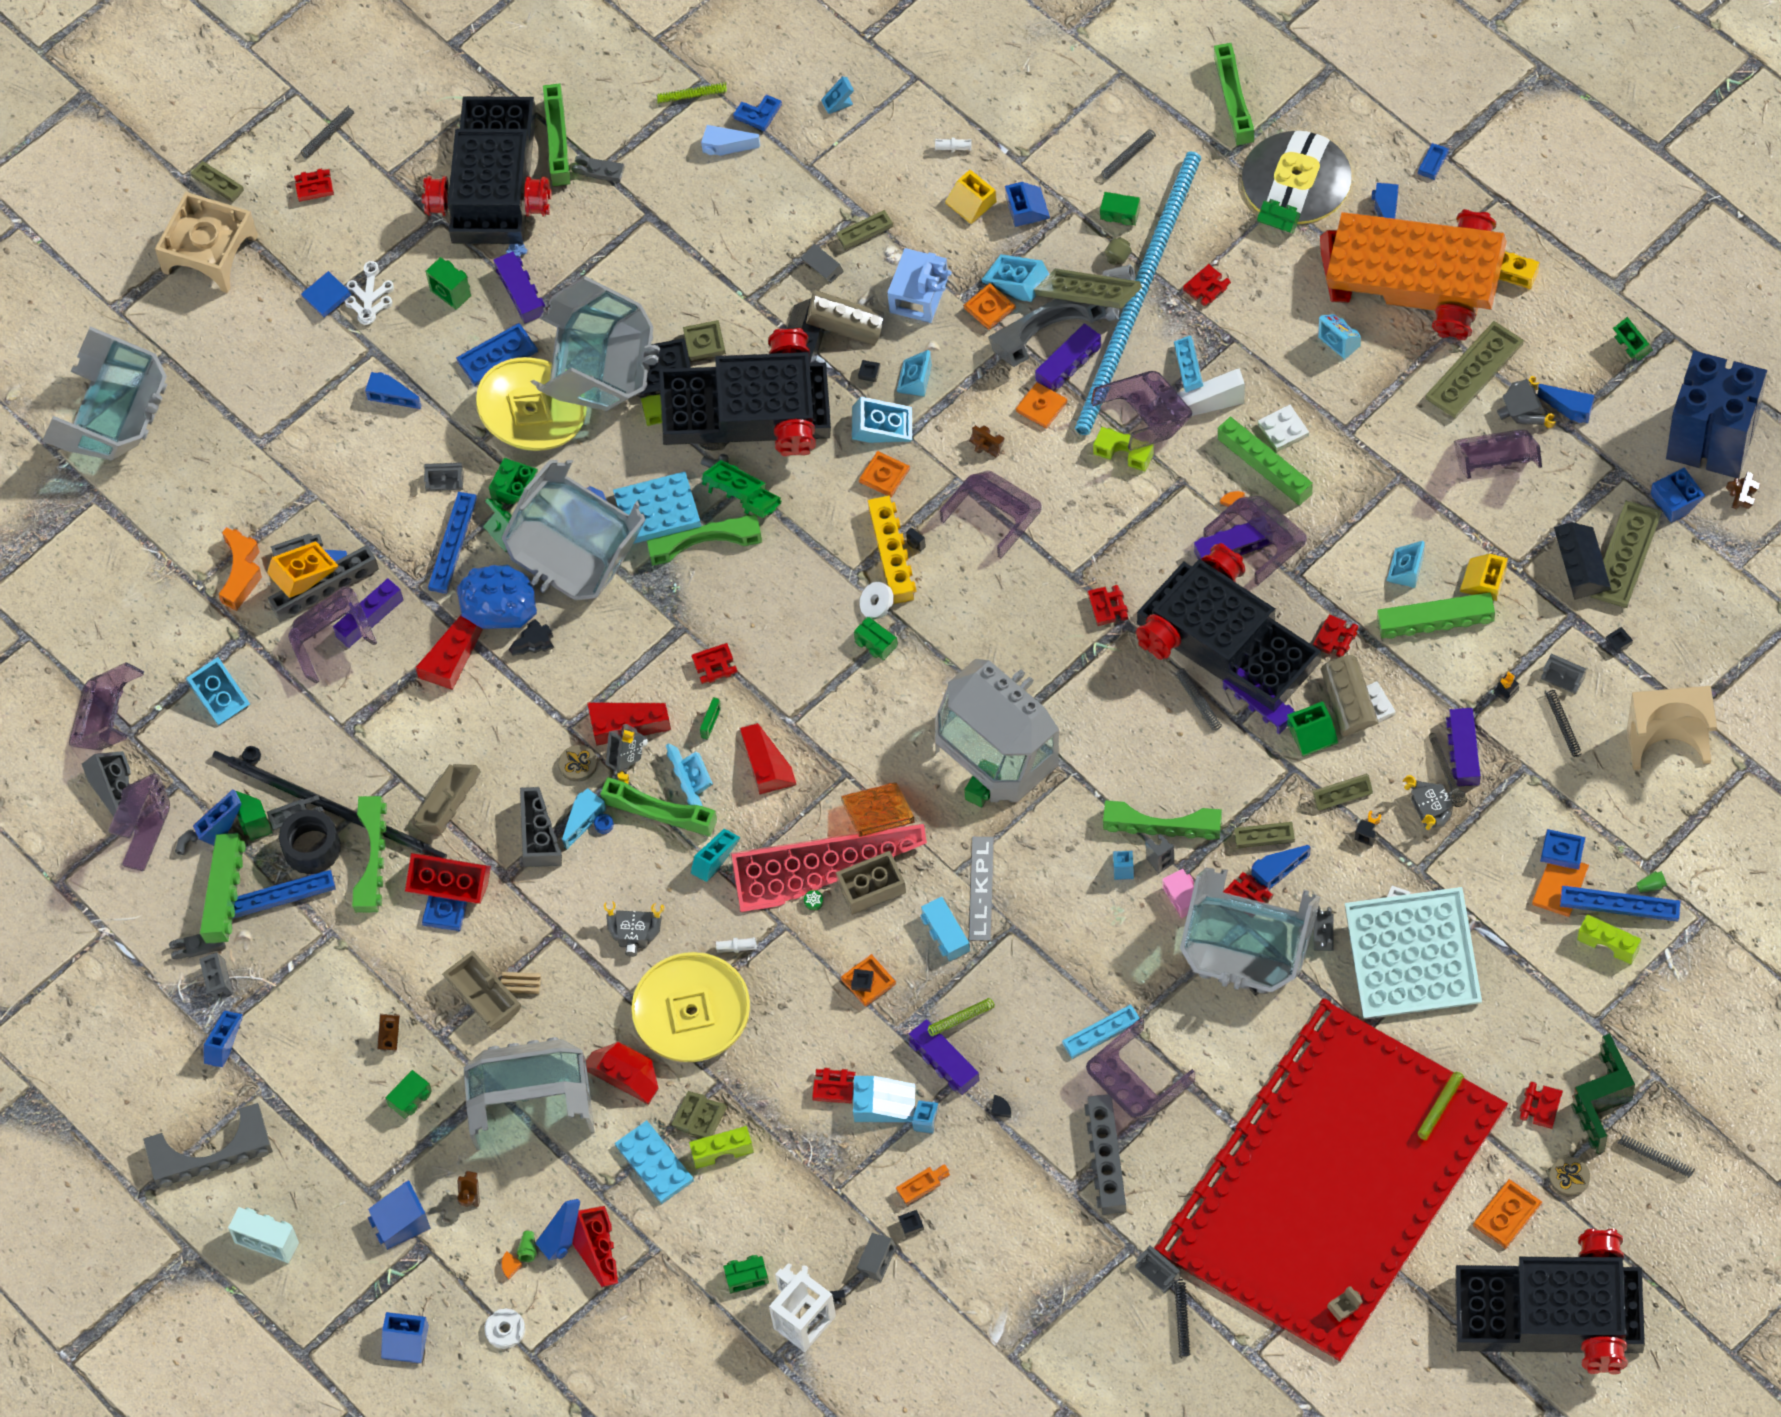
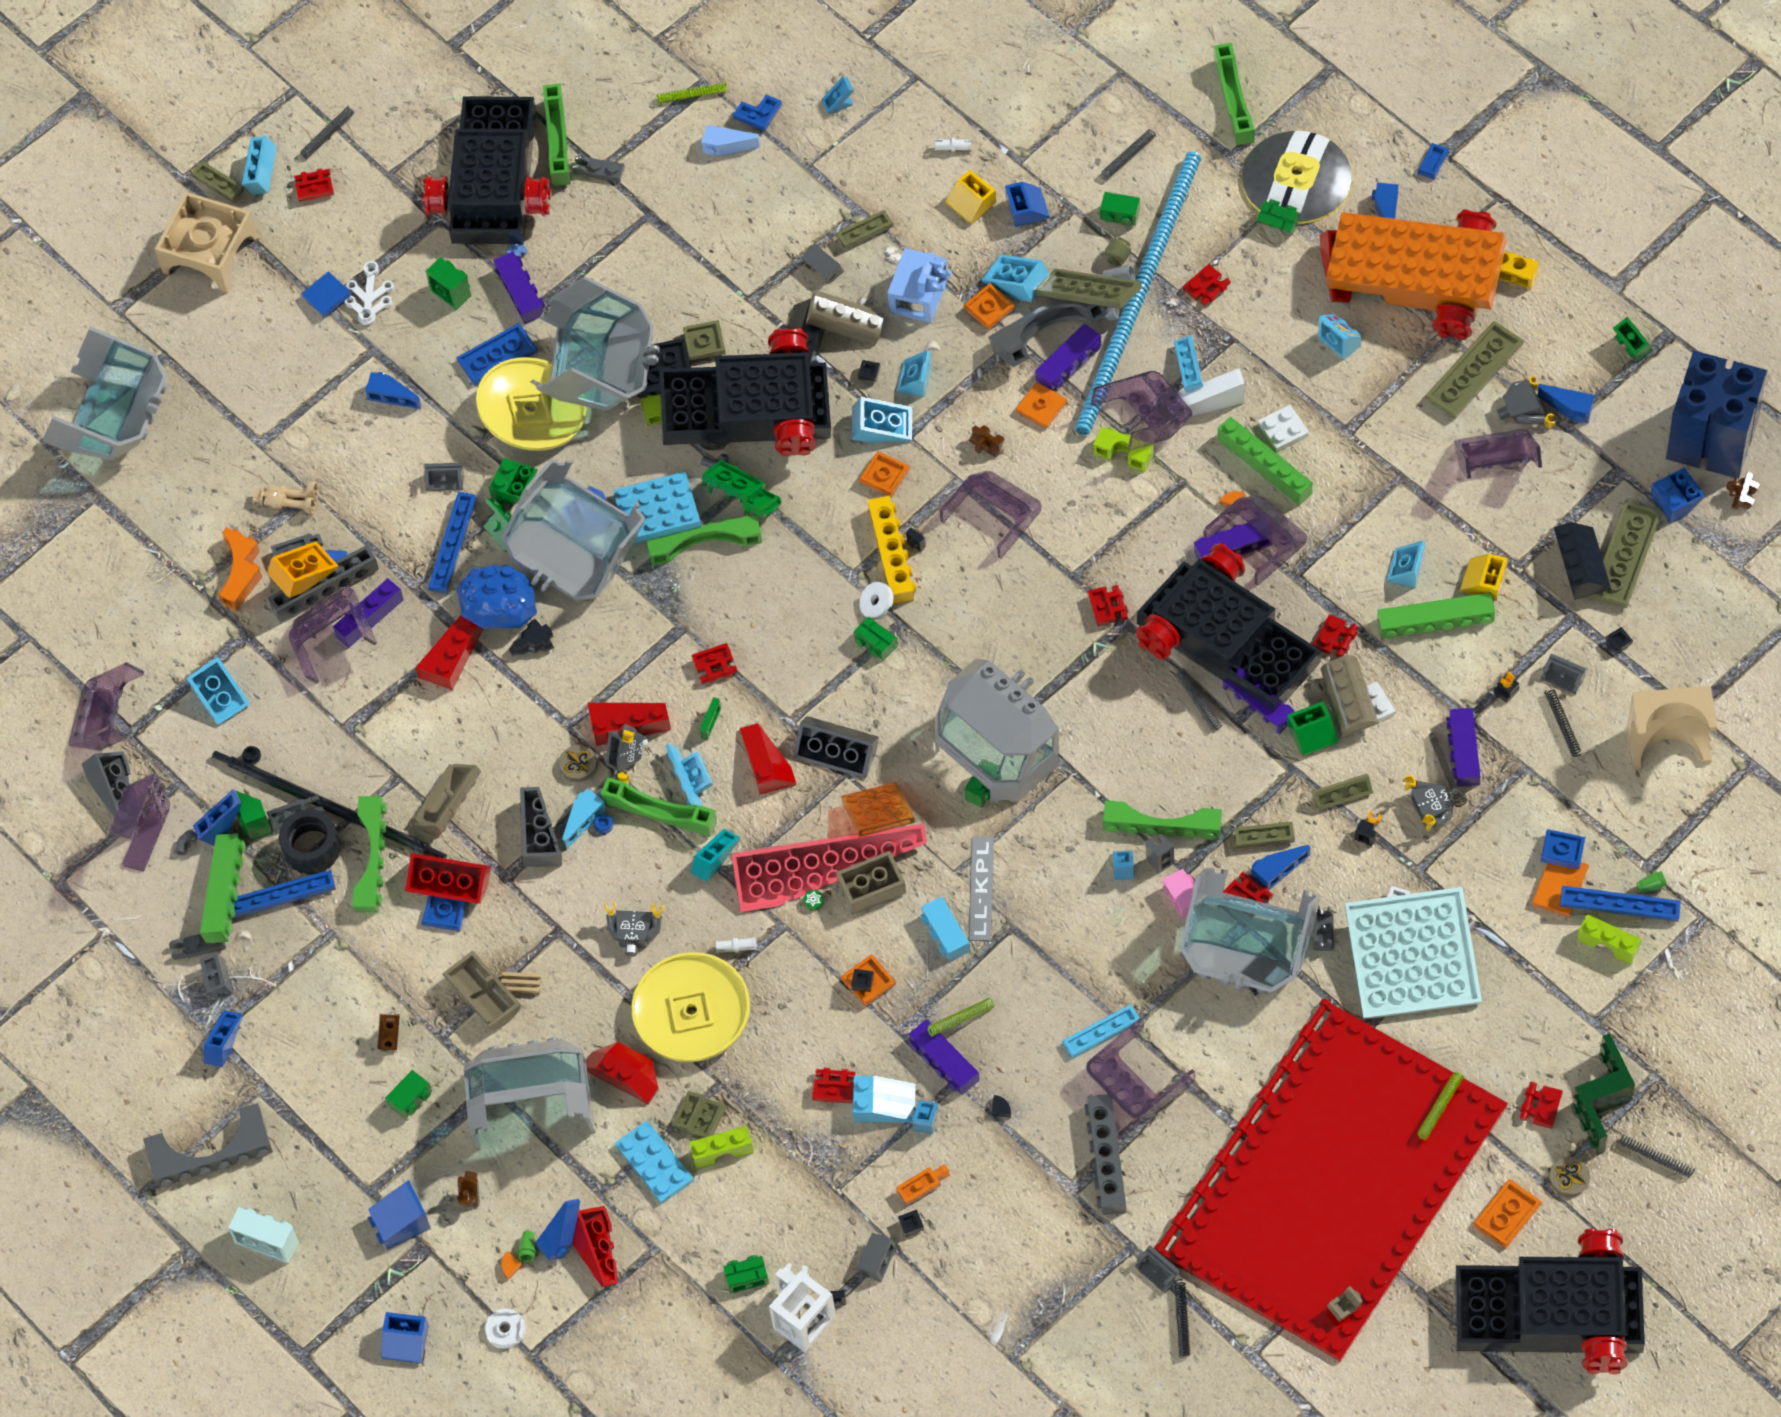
(259, 165): none -> medium azure brick
(277, 497): none -> tan piece
(835, 746): none -> black slope

